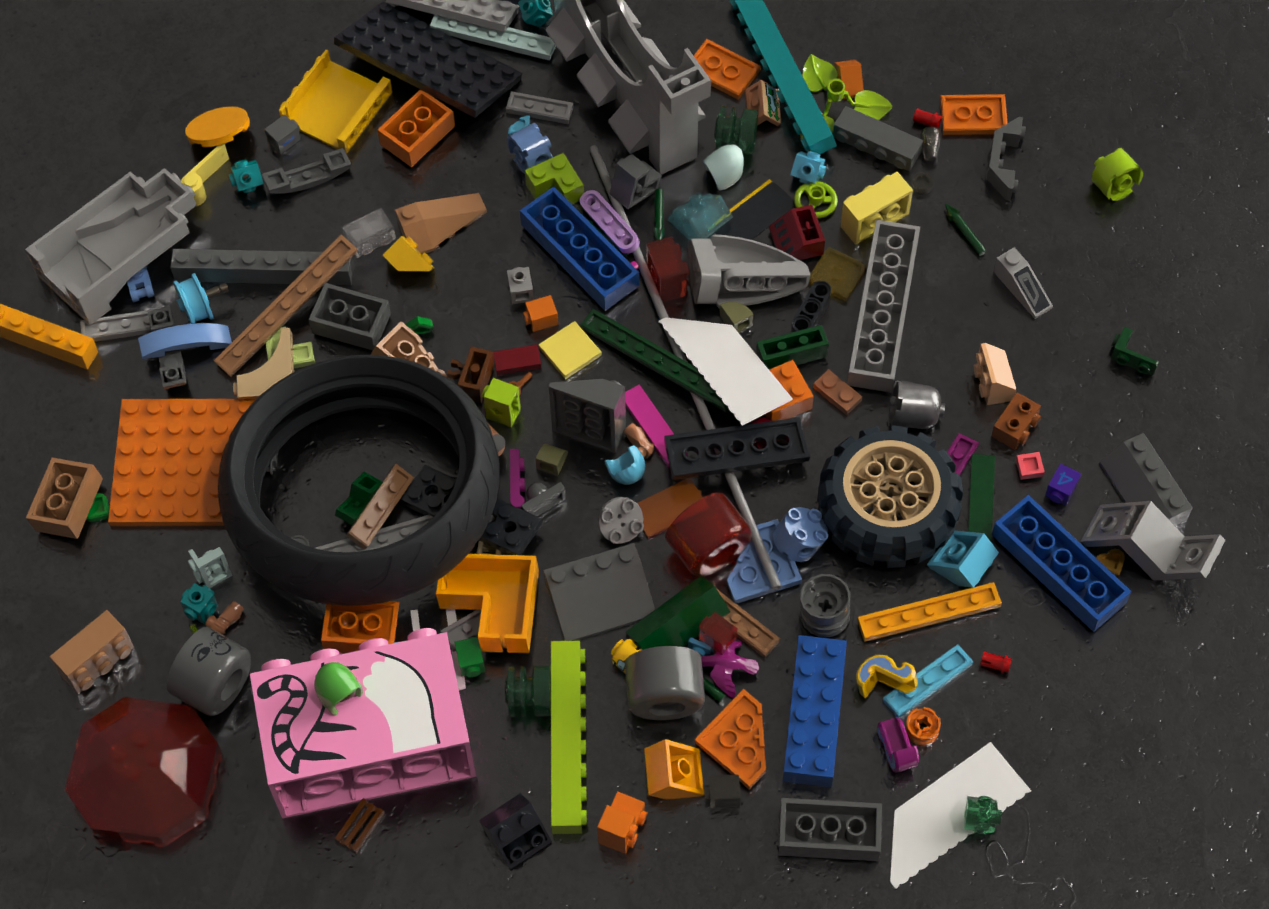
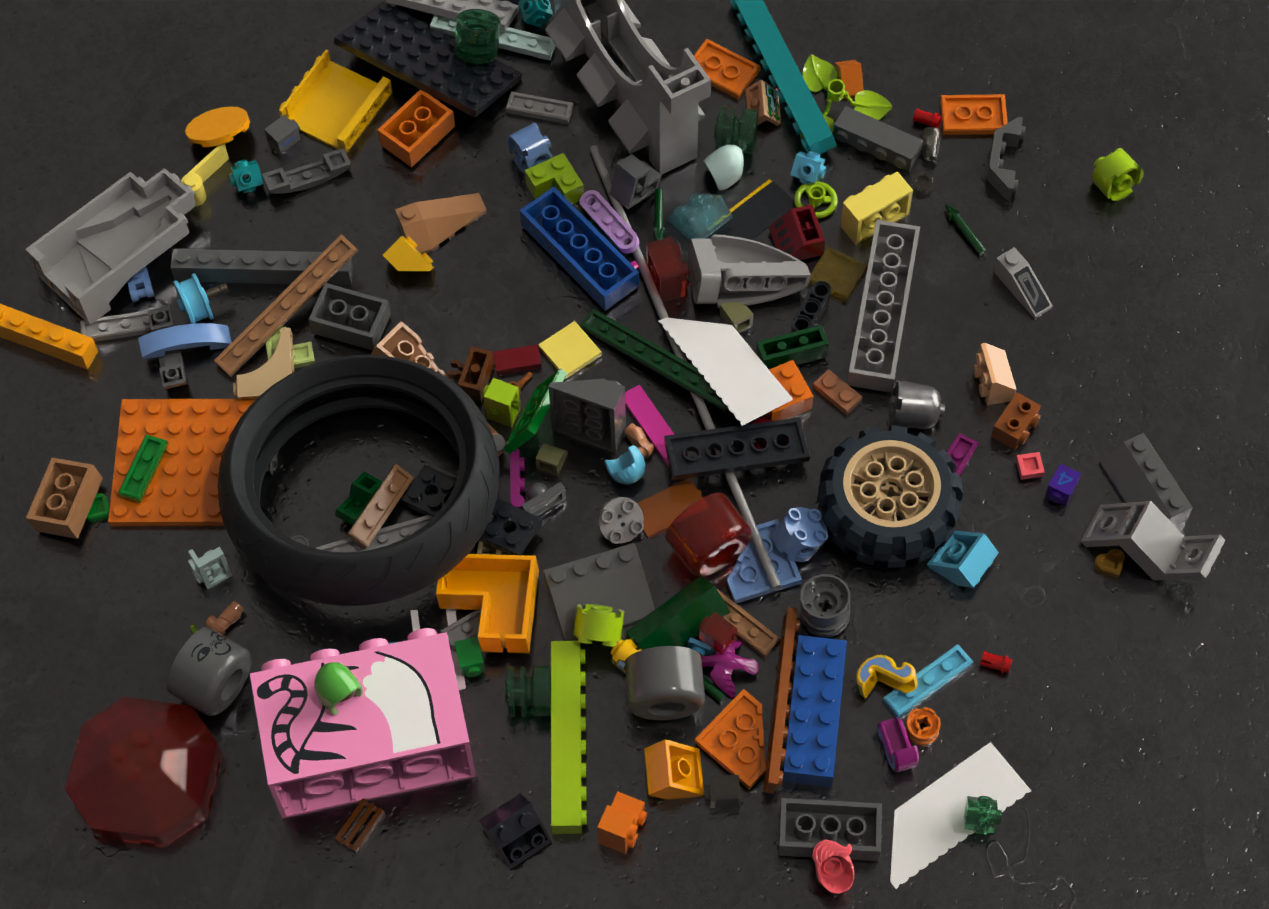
(92, 652): medium nougat brick -> none
(143, 468): none -> green tile
(199, 603): teal brick -> none
(351, 625): orange slope -> none
(369, 232): clear brick -> none
(420, 325): green tile -> none
(477, 36): none -> clear green wheel
(520, 285): light grey brick -> none
(521, 123): medium azure tile -> none
(533, 413): none -> green tile
(541, 313): orange brick -> none
(598, 624): none -> lime brick
(781, 709): none -> dark orange plate
(833, 866): none -> coral hair
(929, 611): light orange plate -> none
(981, 494): dark green tile -> none
(1061, 563): blue brick -> none
(1130, 358): dark green bracket -> none

